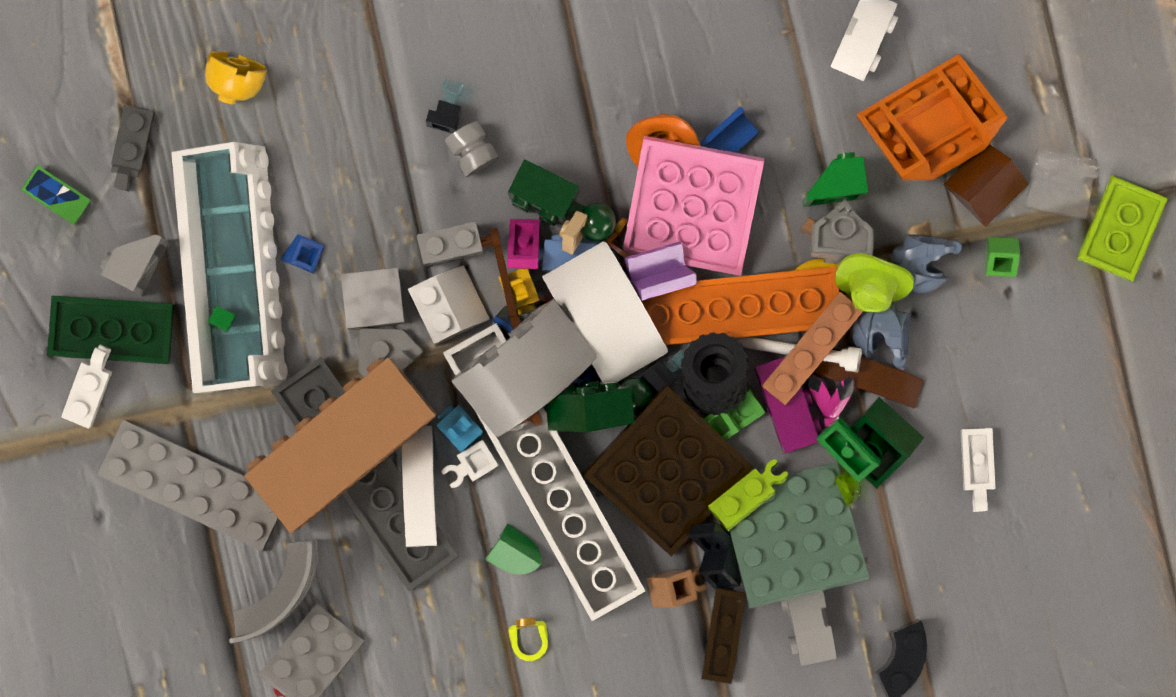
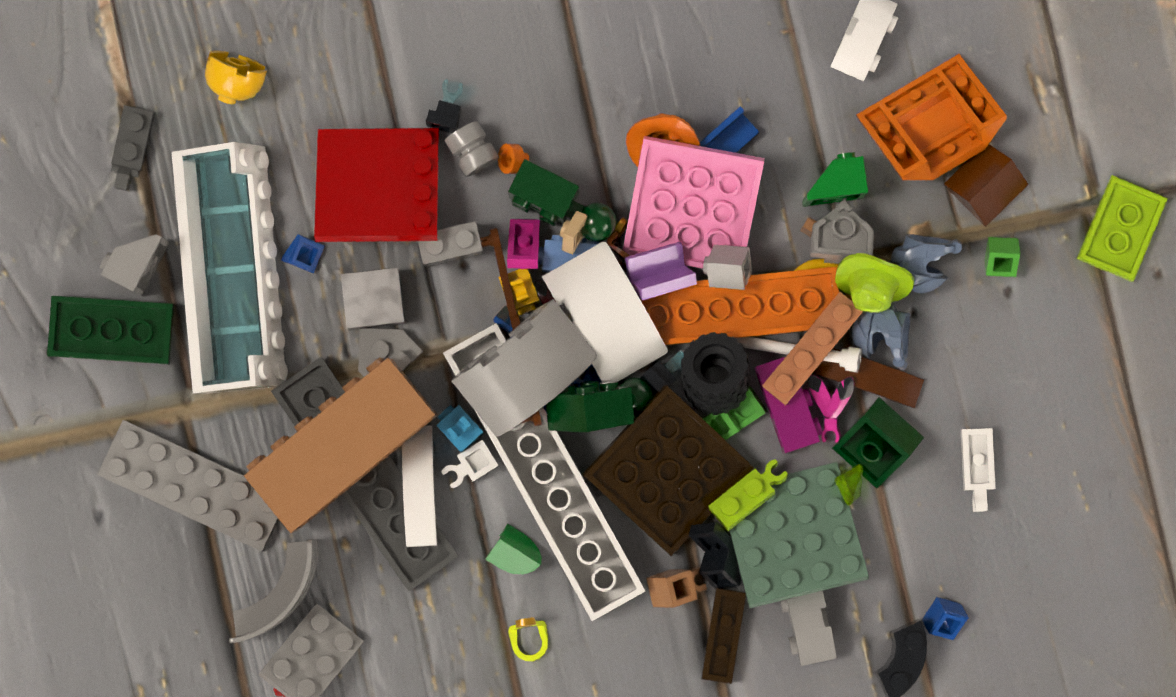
(55, 194): slope -> none
(88, 389): white plate -> none
(222, 319): green piece -> none
(377, 185): none -> red plate
(448, 304): white slope -> none
(511, 158): none -> orange tile
(728, 267): none -> light grey brick
(848, 449): green brick -> none
(945, 618): none -> blue slope
(1061, 183): clear plate -> none

